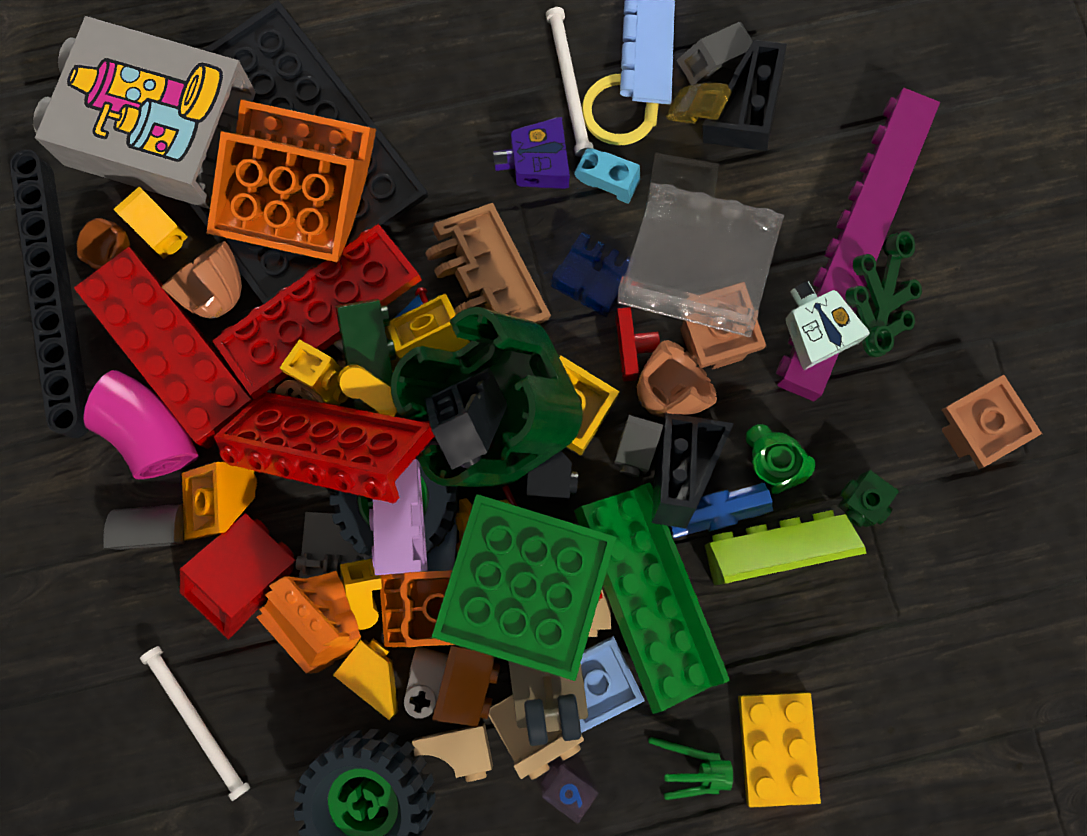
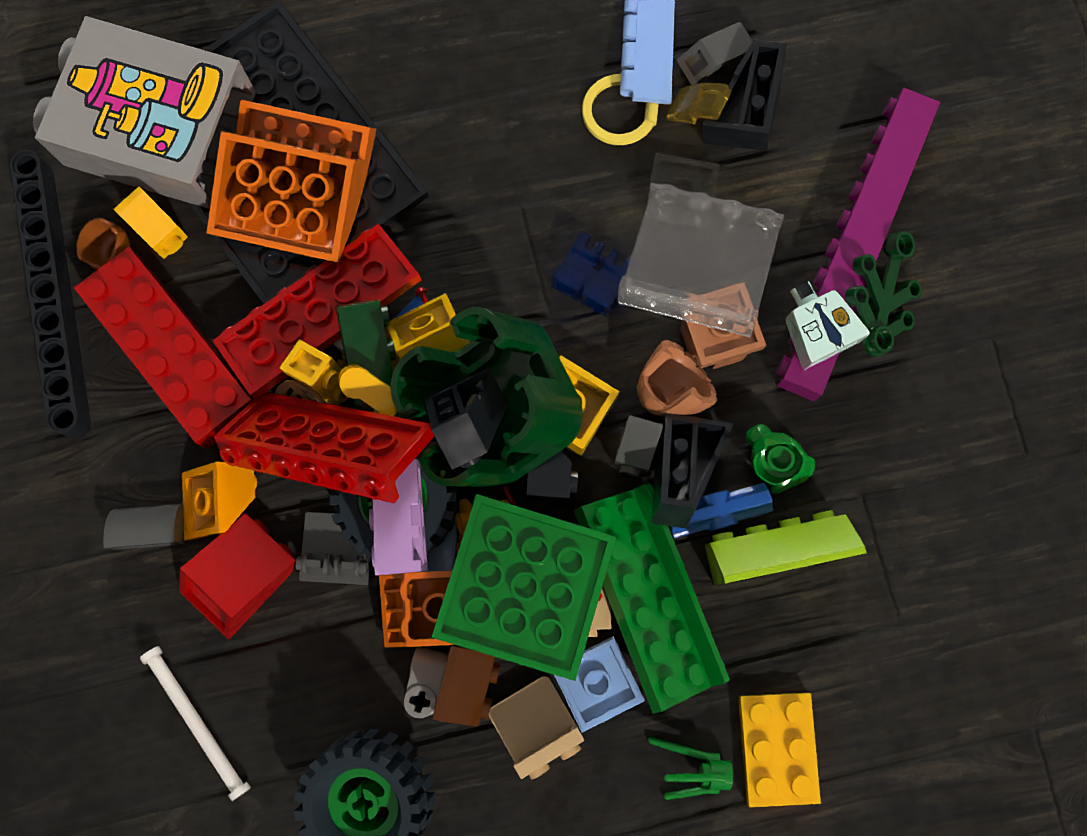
(138, 426): dark pink brick -> none
(209, 284): nougat hair -> none
(311, 620): orange slope -> none
(359, 582): yellow leg -> none
(371, 676): yellow slope -> none
(462, 748): tan arch -> none
(487, 265): medium nougat hinge -> none
(537, 155): dark purple torso -> none
(547, 703): dark tan plate -> none
(555, 17): white bar -> none
(568, 791): clear purple brick -> none
(609, 173): medium azure leg -> none
(632, 344): red tile -> none
(867, 499): dark green brick -> none
(989, 423): nougat panel -> none

